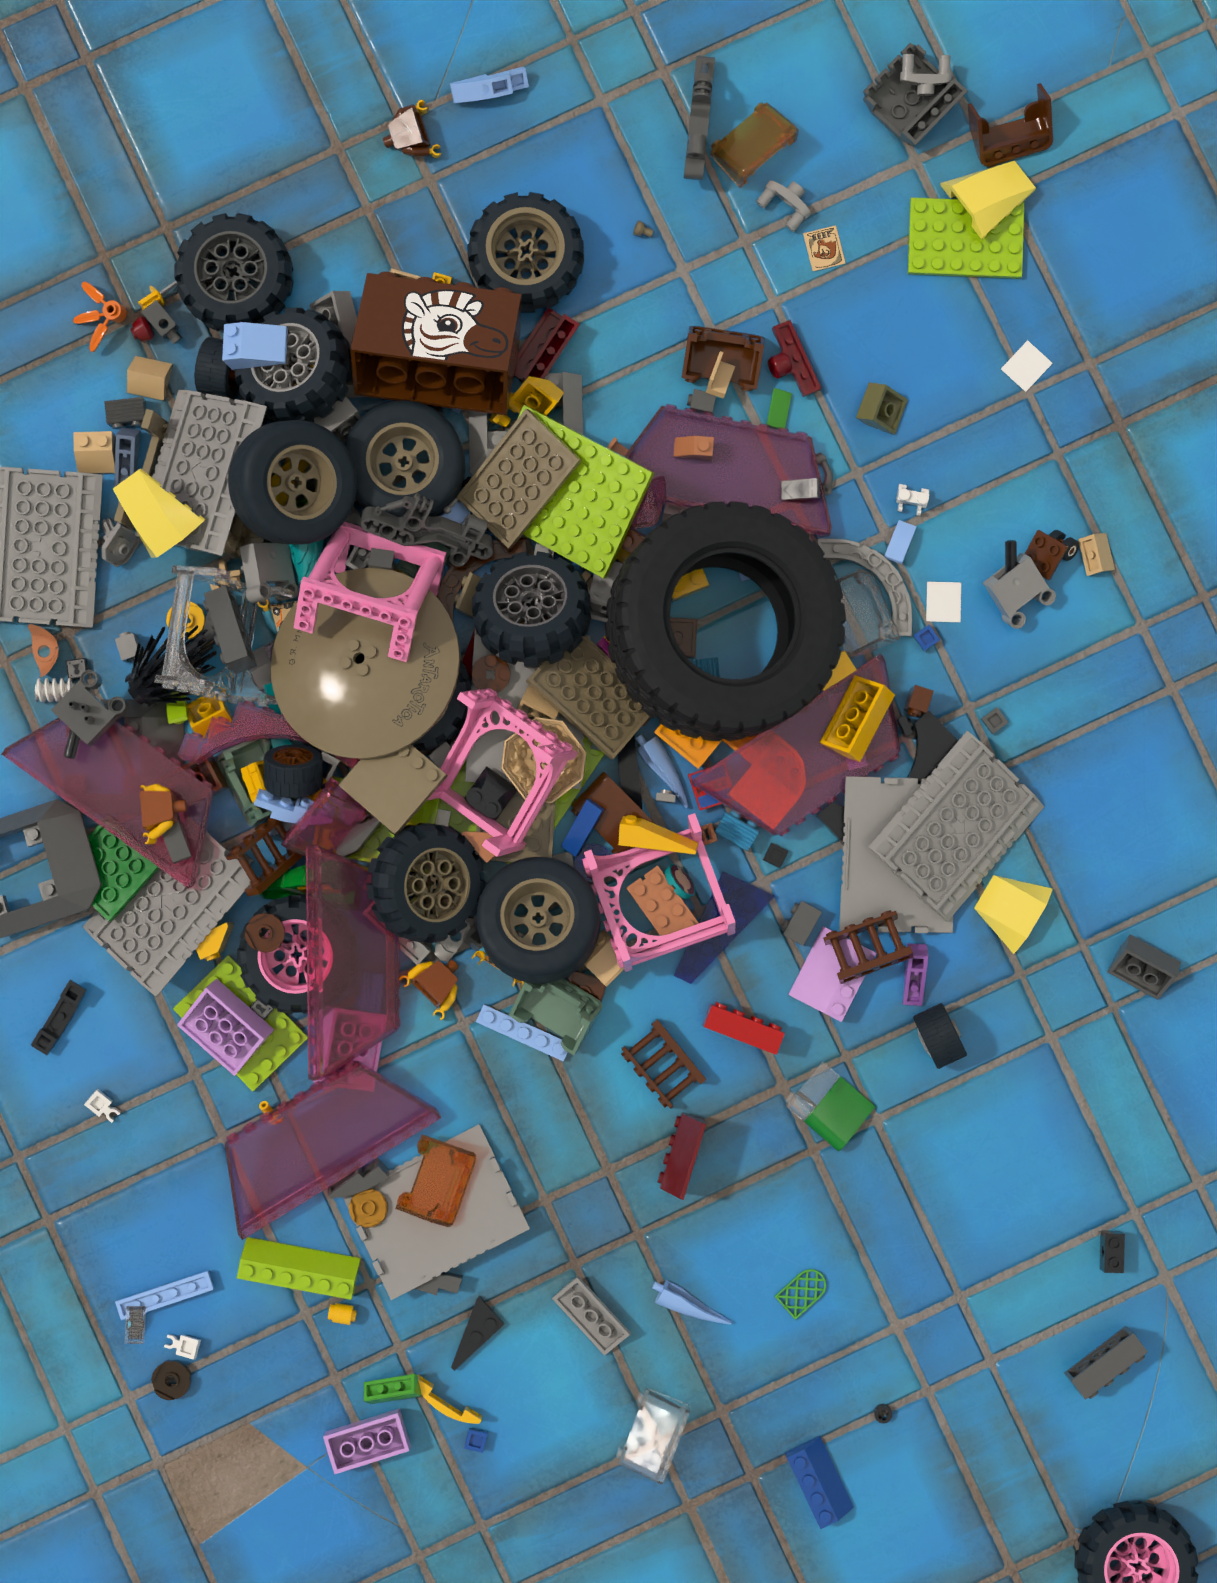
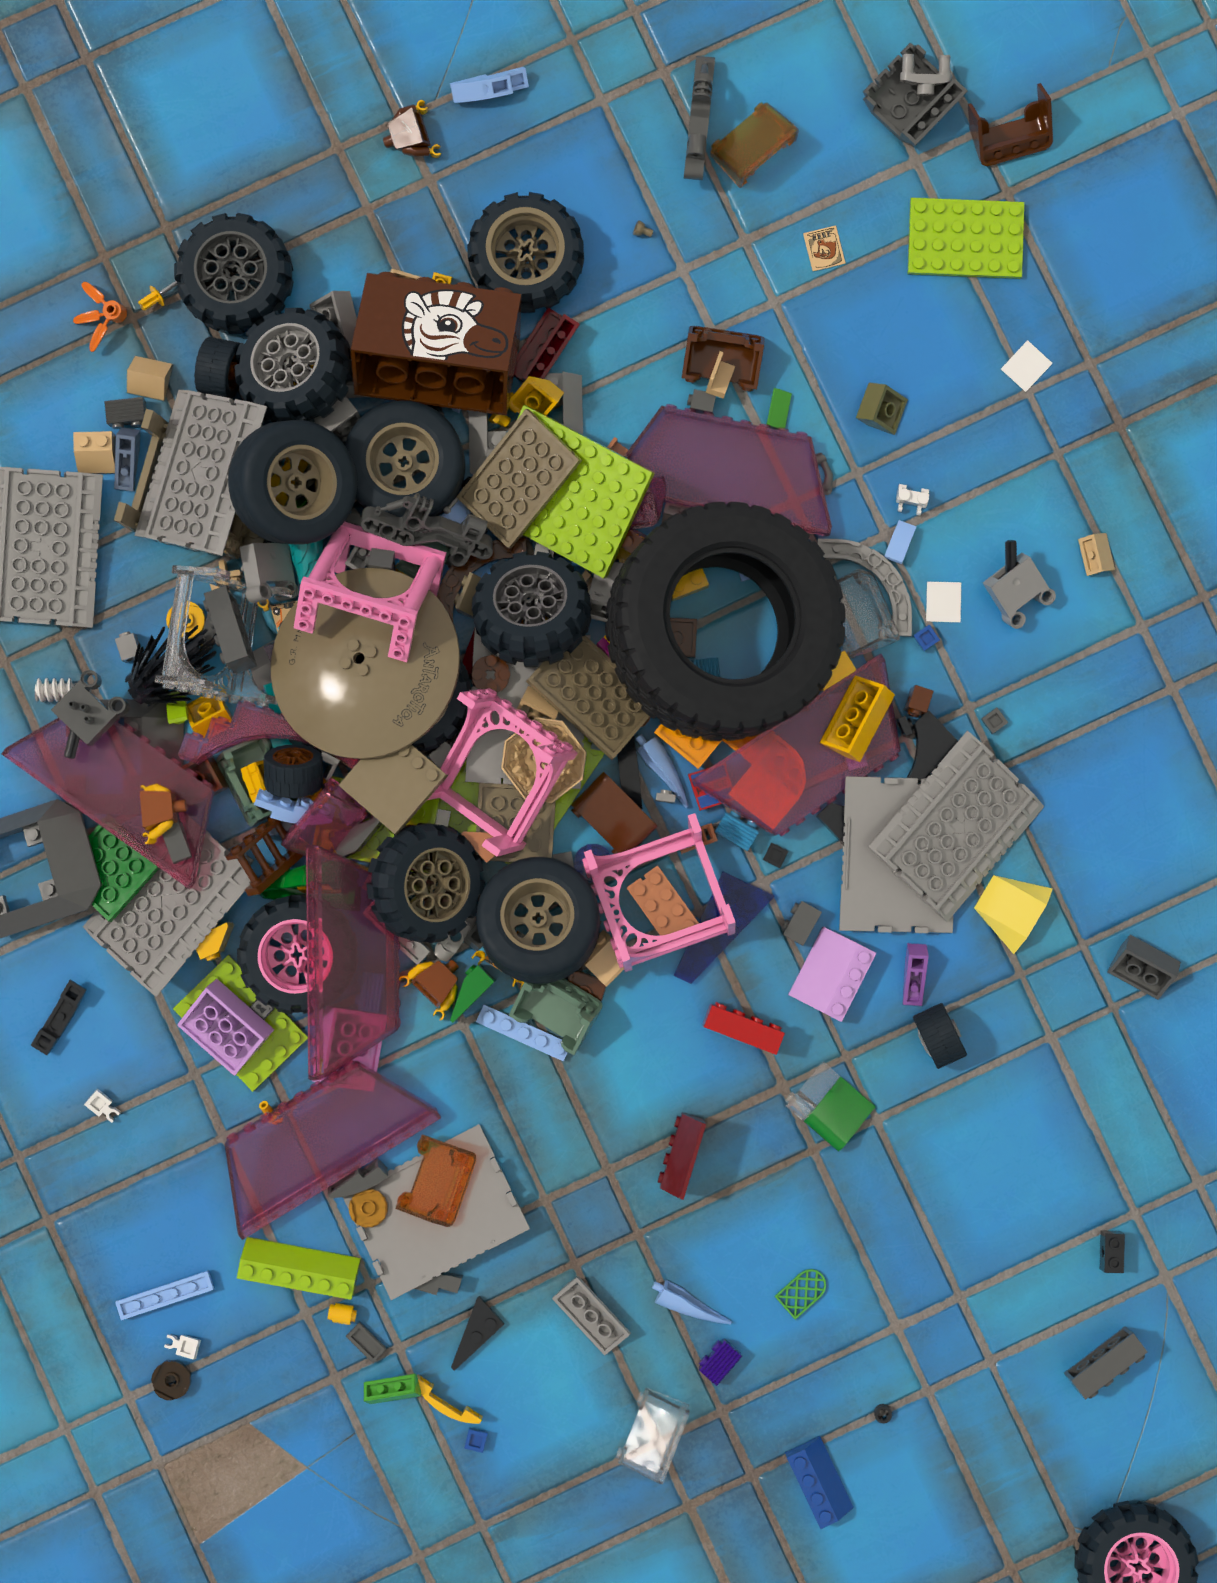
(39, 638): nougat piece -> none
(76, 667): tile -> none
(118, 543): light grey piece -> none
(135, 1324): clear tile -> none
(142, 329): dark red cone -> none
(155, 513): light yellow wedge -> none
(157, 316): dark grey torso -> none
(254, 345): light blue slope -> none
(259, 942): reddish brown plate -> none
(366, 1342): none -> dark grey tile
(367, 1441): lavender brick -> none
(473, 986): none -> green slope
(490, 793): black slope -> none
(582, 827): blue tile -> none
(645, 834): yellow slope -> none
(680, 880): tile -> none
(681, 1061): reddish brown fence -> none
(694, 447): nougat slope -> none
(719, 1361): none -> dark purple brick
(791, 196): light grey connector -> none
(792, 360): dark red plate -> none
(800, 489): tile -> none
(882, 959): reddish brown fence -> none
(990, 194): light yellow wedge -> none
(1049, 550): reddish brown plate -> none

